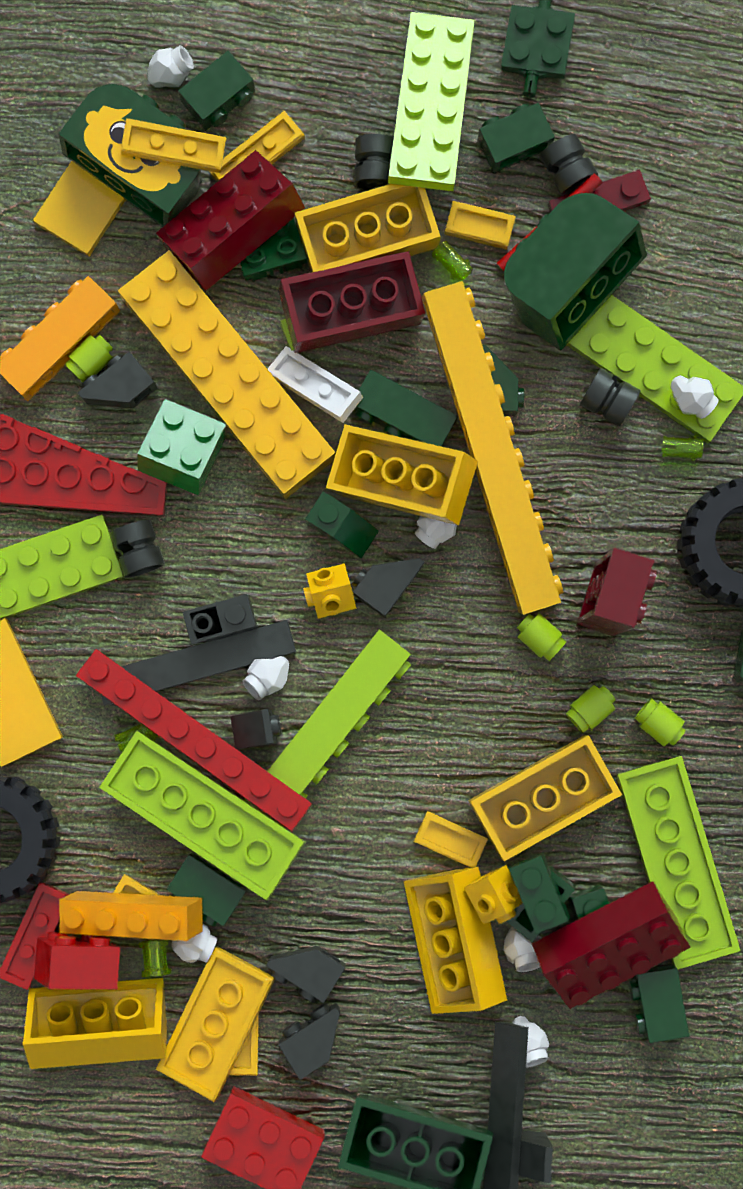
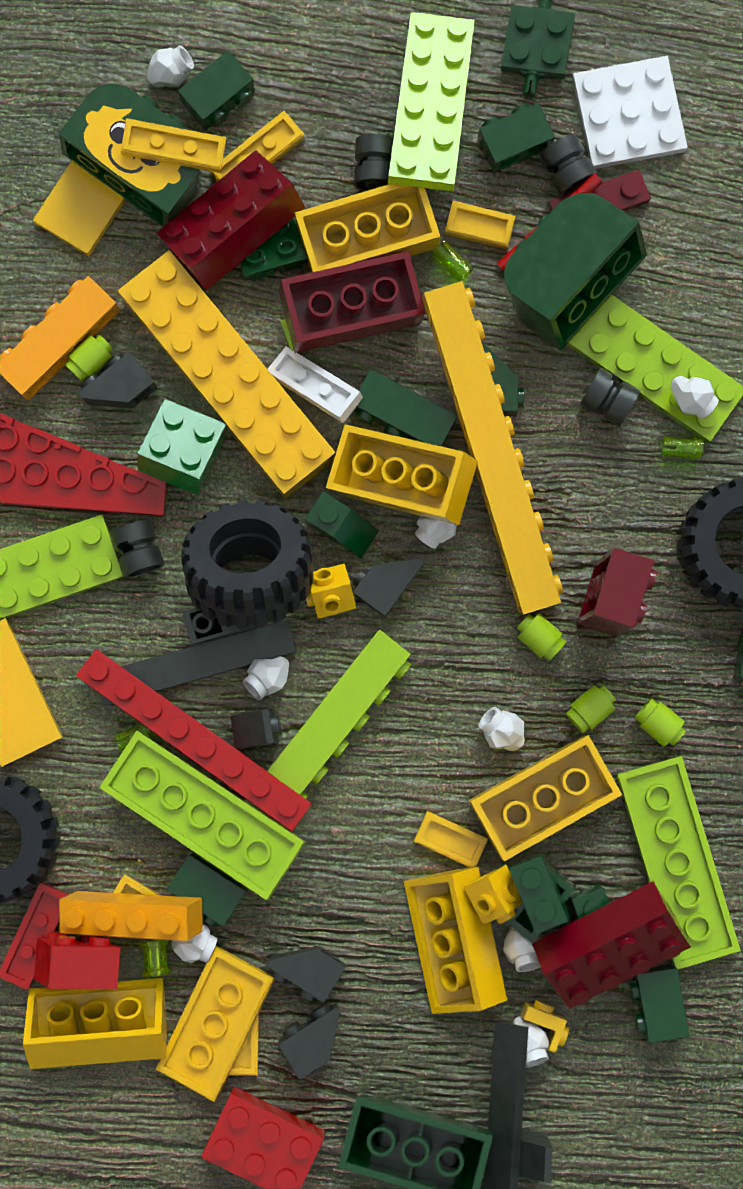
(252, 596): none -> black tyre
(502, 729): none -> white rock
(543, 1015): none -> yellow bracket
(629, 112): none -> white plate

